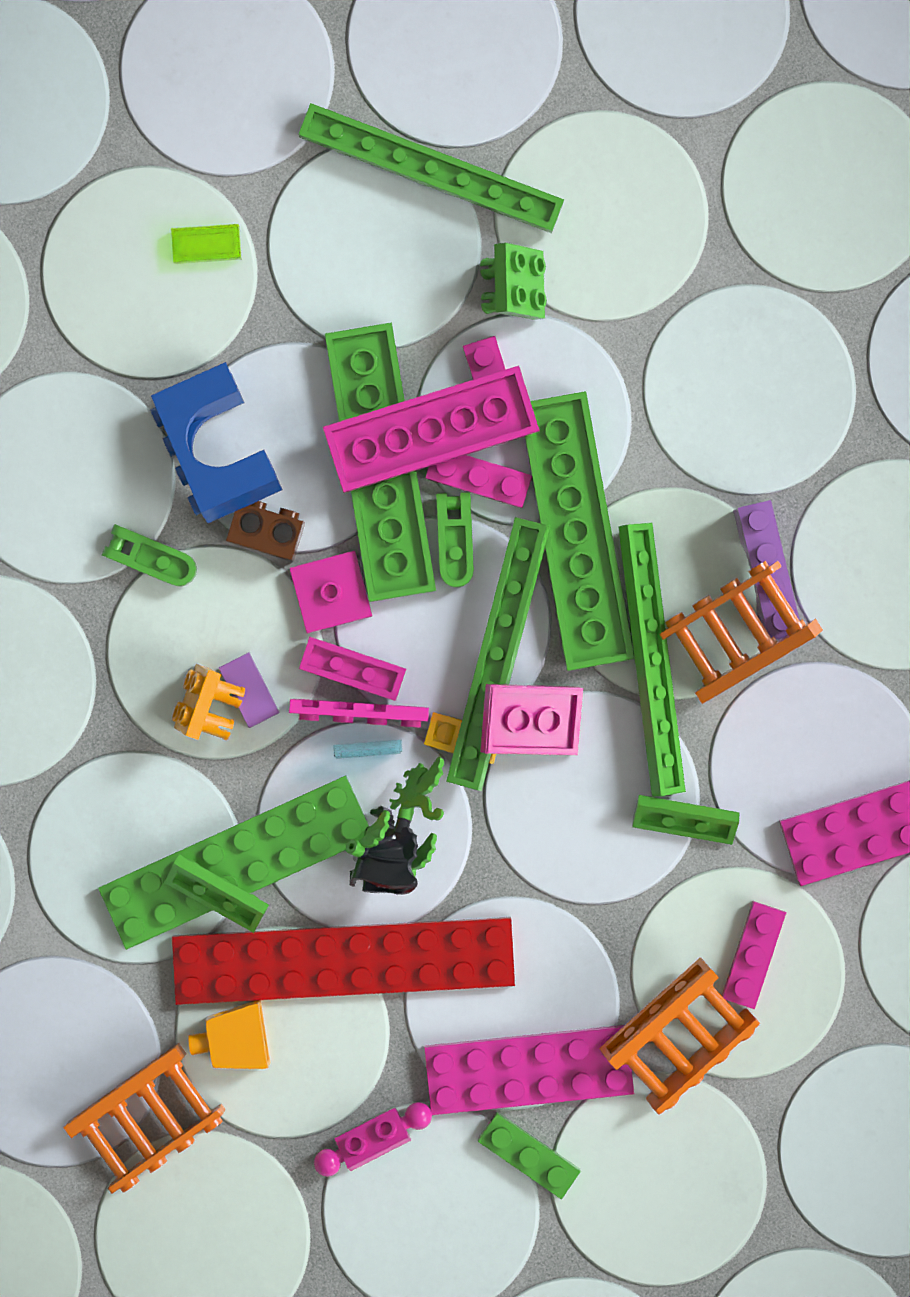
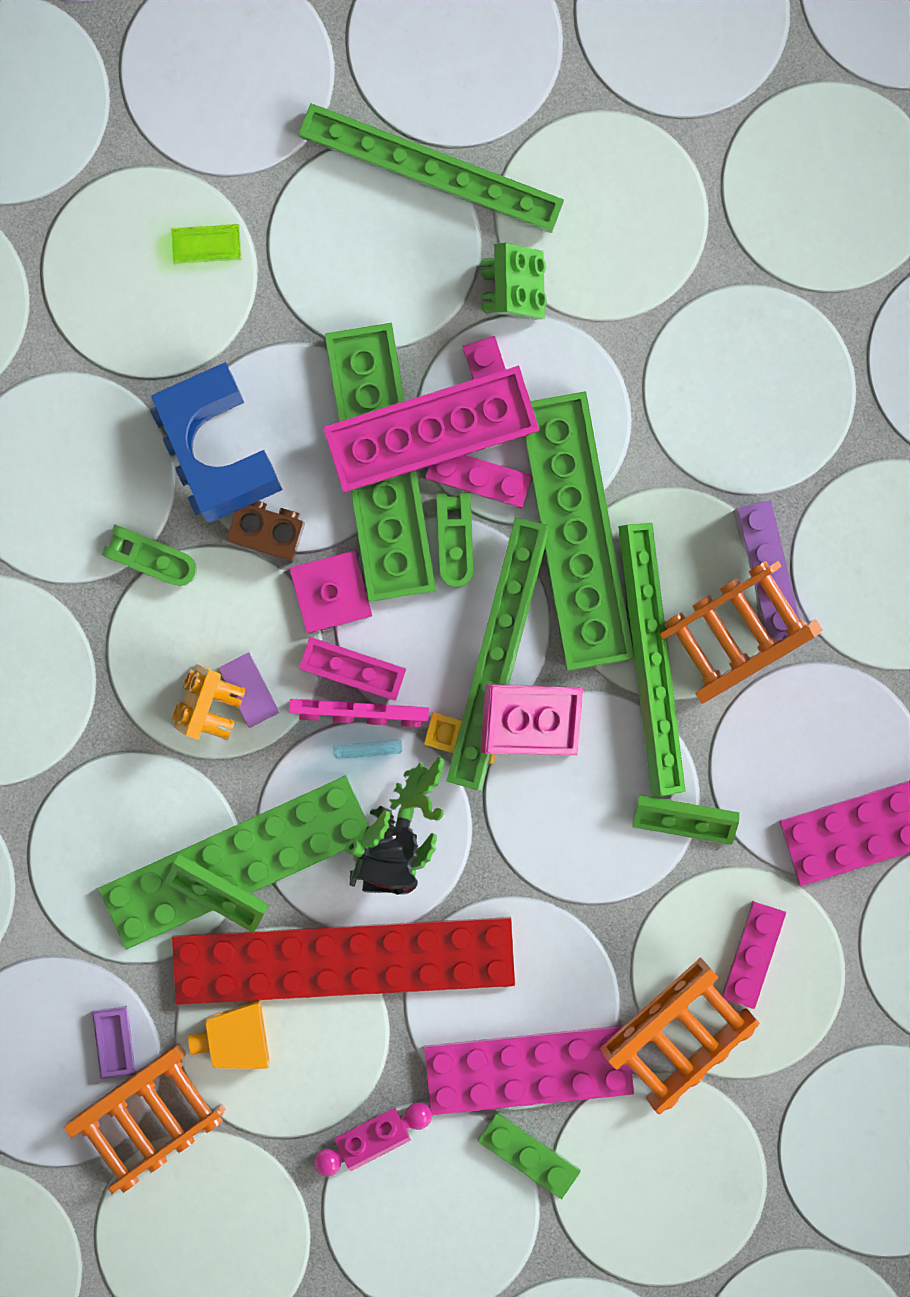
(113, 1042): none -> medium lavender tile

